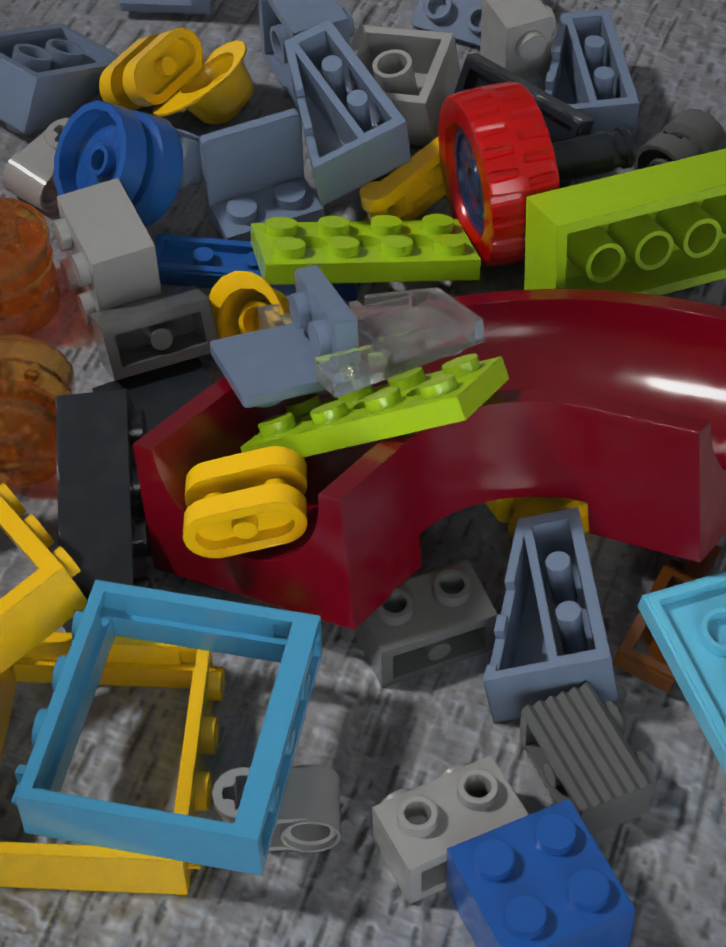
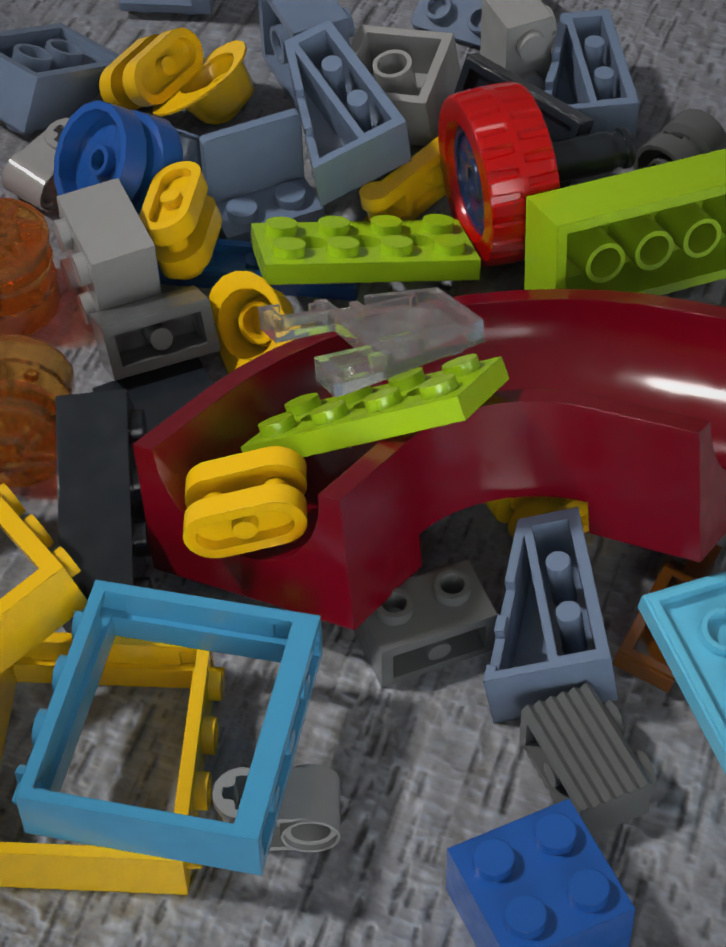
(181, 220): none -> yellow brick
(280, 359): sand blue bracket -> none
(420, 823): light grey brick -> none

